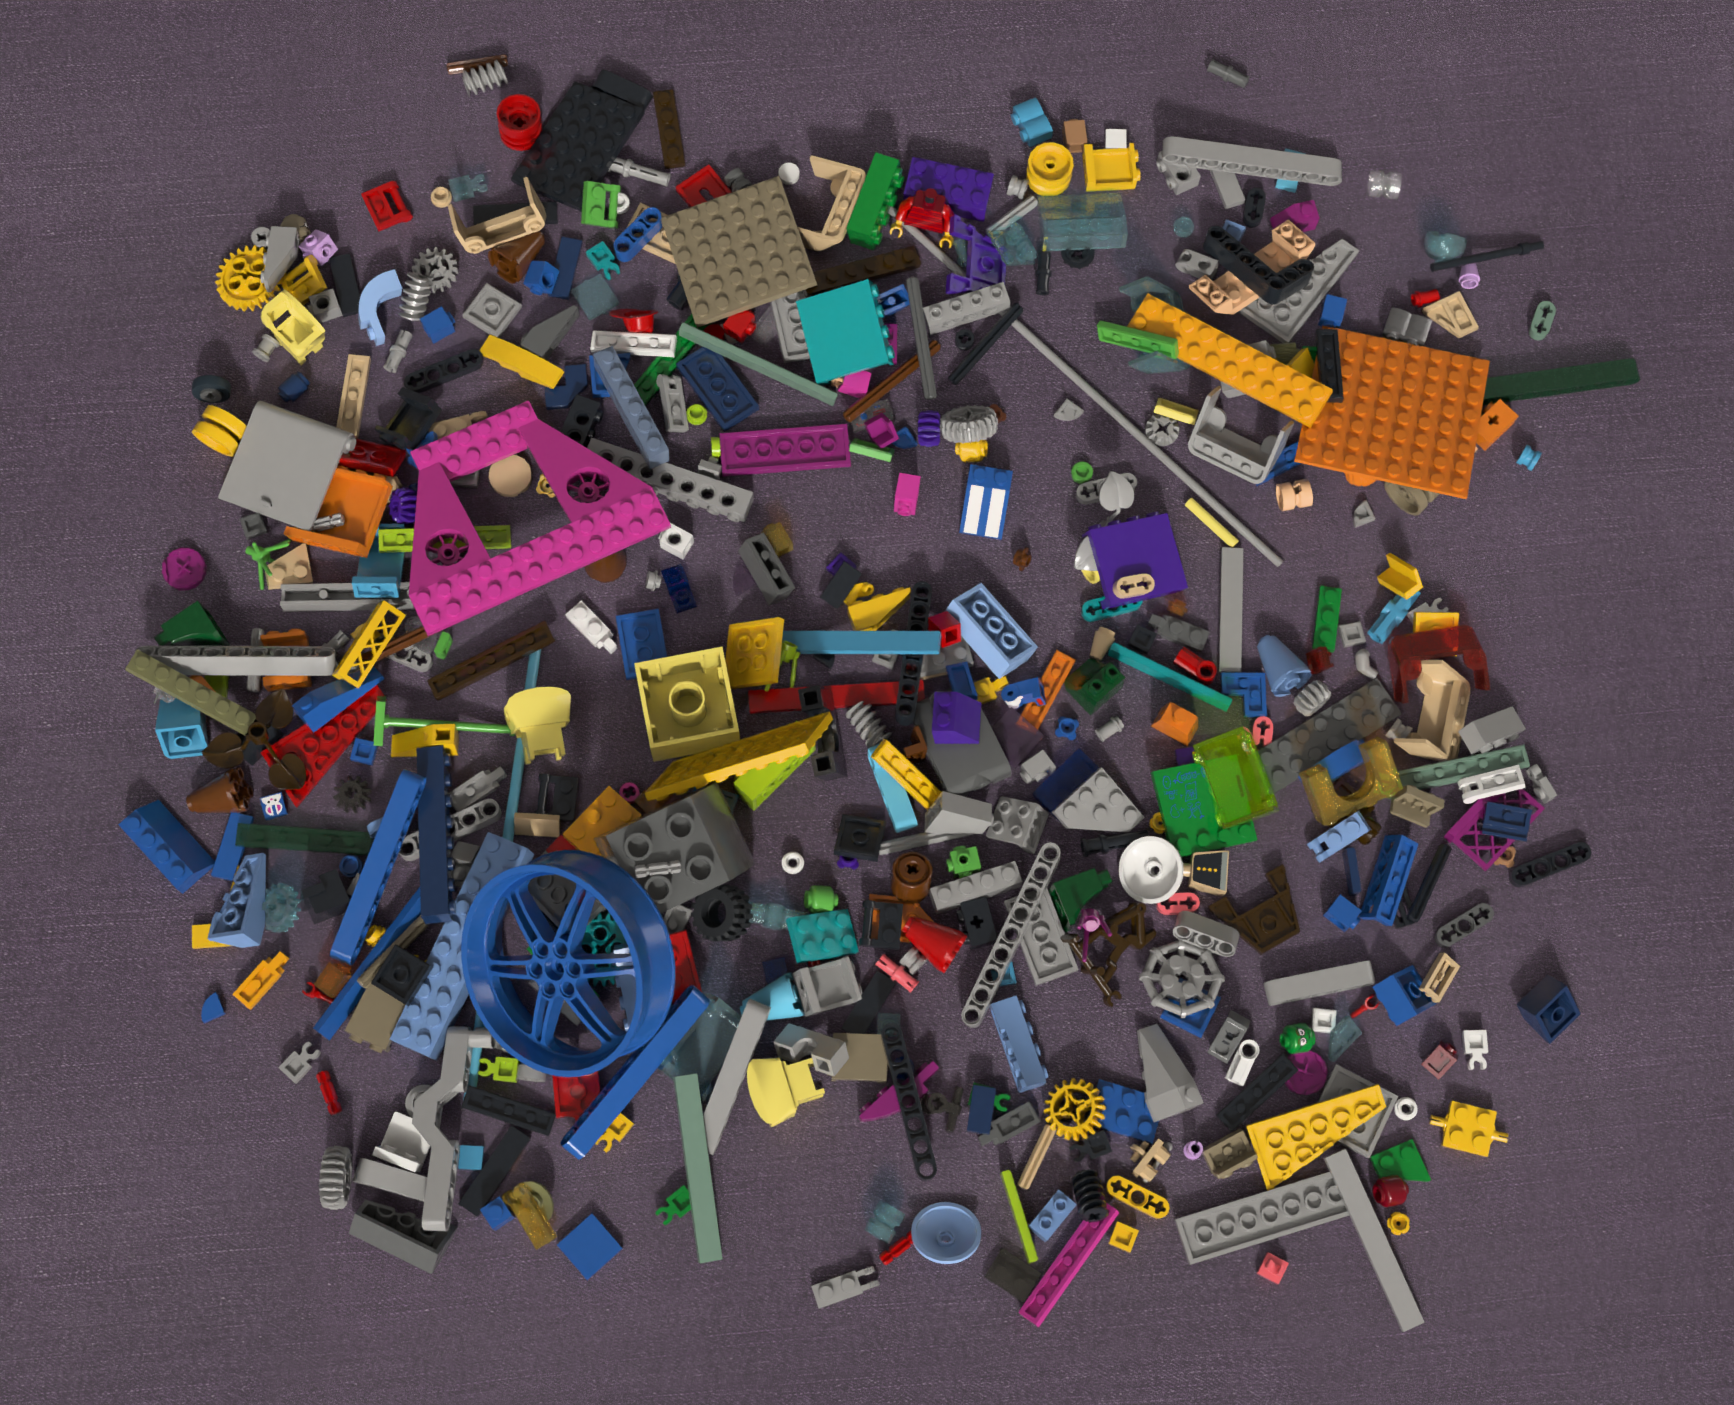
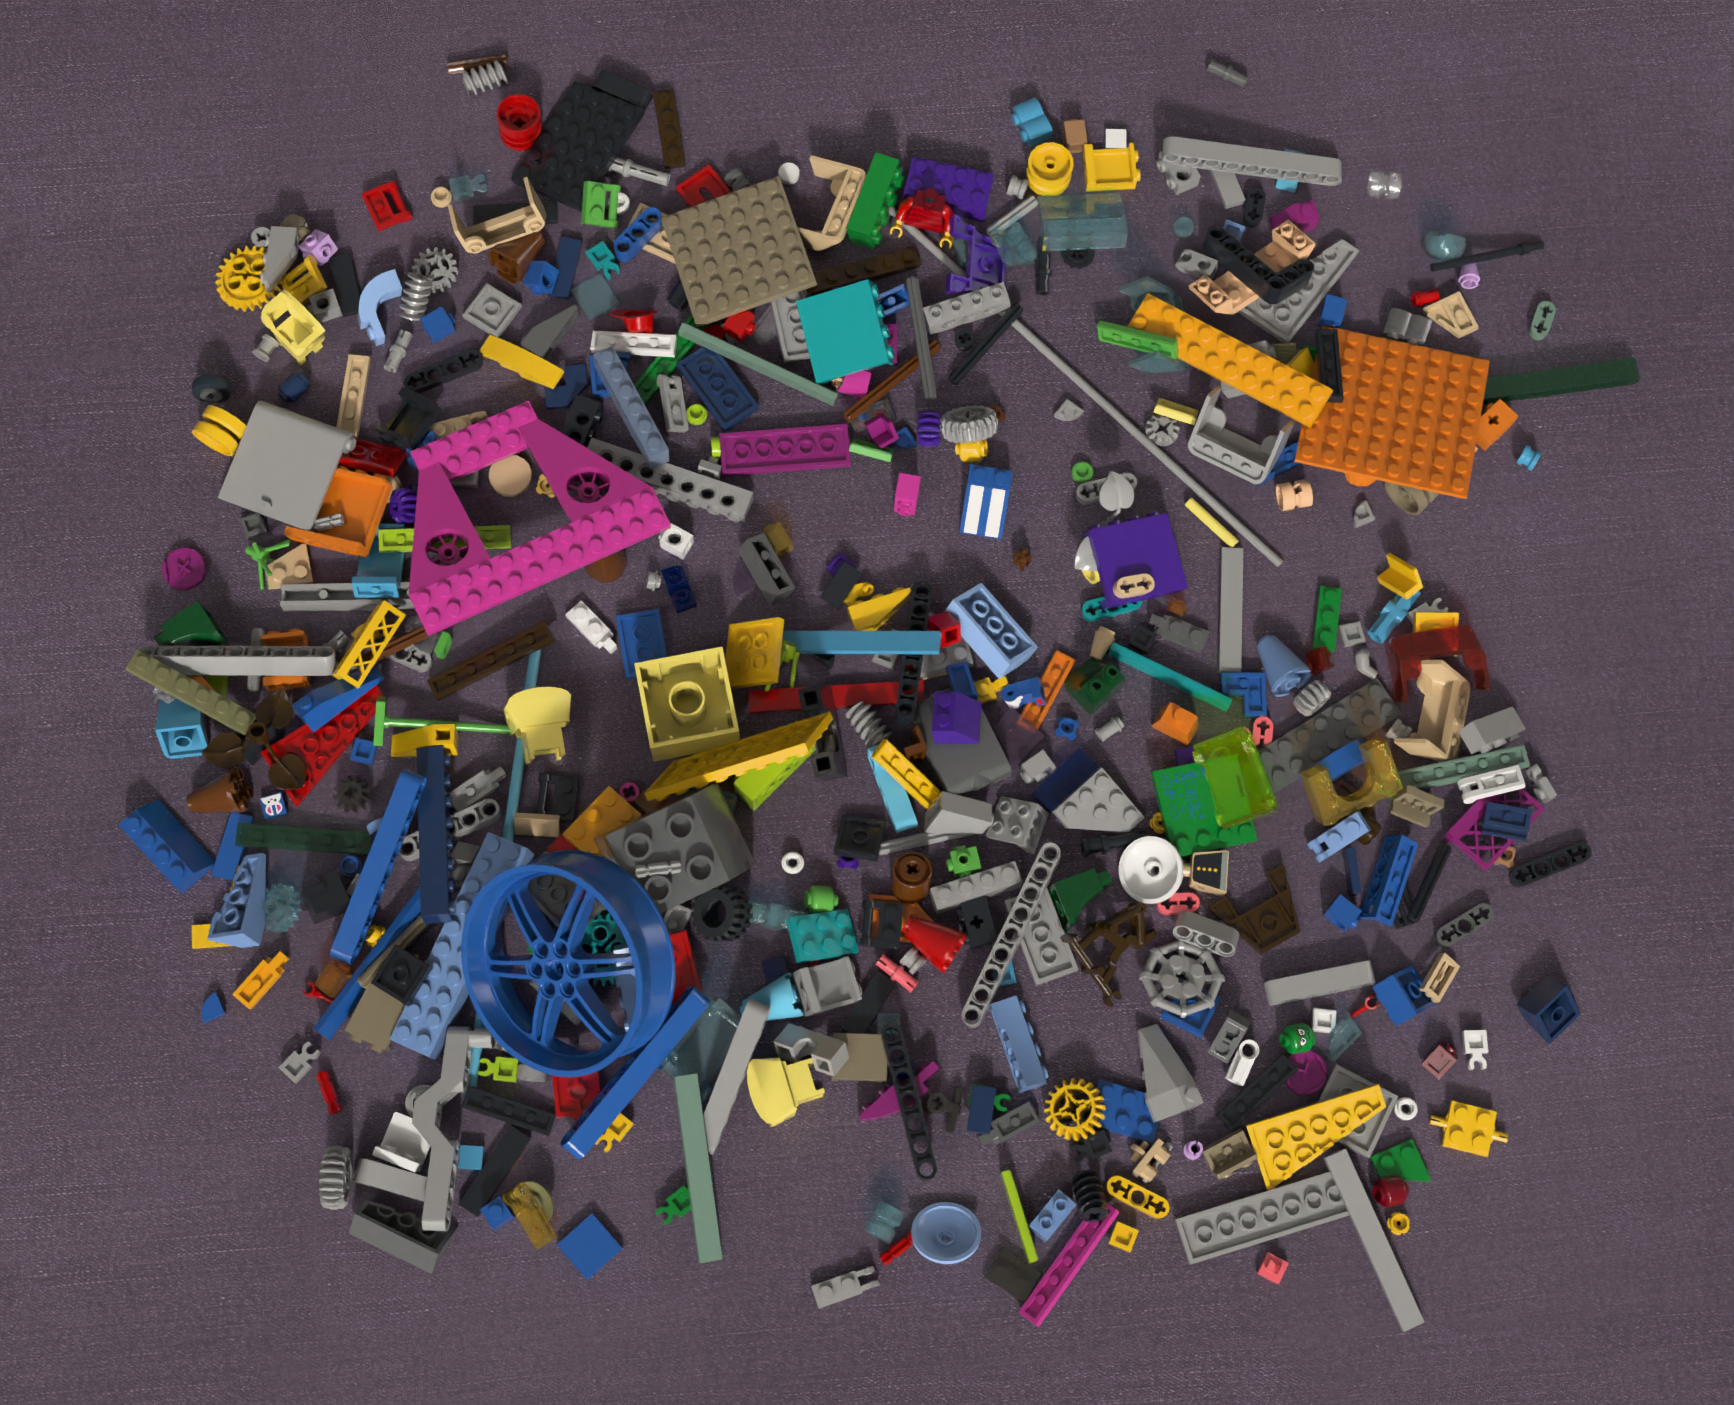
(1036, 1157): tan axle -> none
(1090, 922): magenta plant -> none
(1194, 664): red piece -> none

